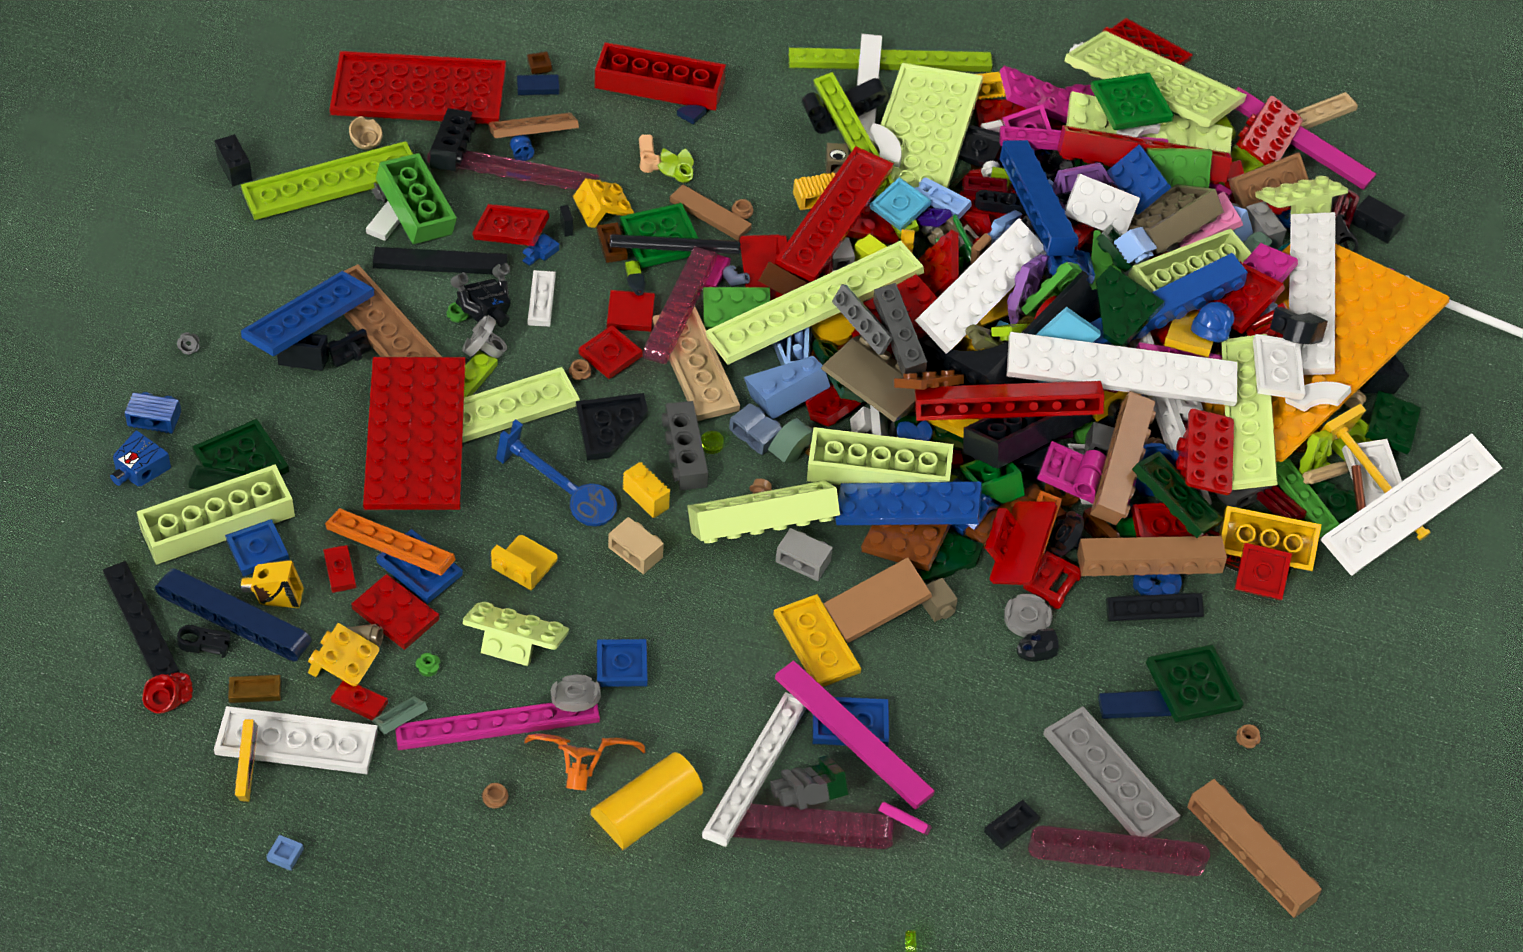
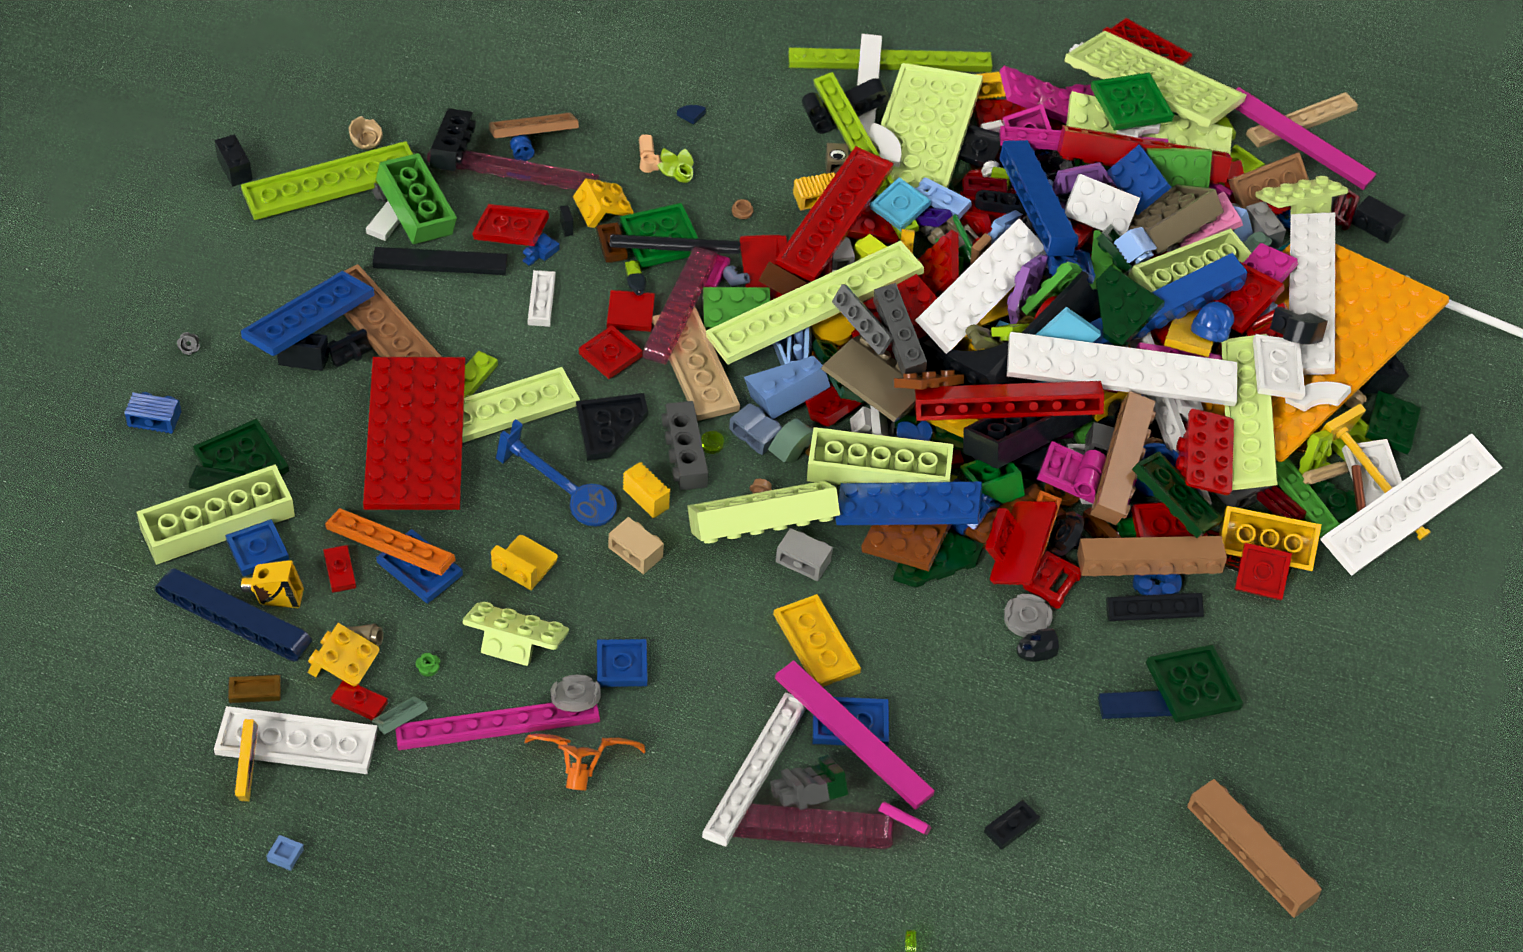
(139, 461): blue torso -> none
(140, 620): black plate -> none
(167, 692): red hair -> none
(209, 640): black piece -> none
(396, 611): red plate -> none
(417, 86): red plate -> none
(455, 313): bright green plate -> none
(484, 297): black torso -> none
(485, 339): light grey tile -> none
(495, 795): medium nougat plate -> none
(537, 84): dark blue tile -> none
(539, 62): reddish brown plate -> none
(580, 369): medium nougat plate -> none
(648, 800): yellow brick -> none
(659, 76): red brick -> none
(711, 212): medium nougat tile -> none
(877, 600): medium nougat tile -> none
(942, 602): dark tan brick -> none
(1111, 774): light grey plate -> none
(1129, 845): clear pink beam -> none
(1248, 731): medium nougat plate -> none
(1269, 131): red bracket -> none
(1343, 234): black piece -> none

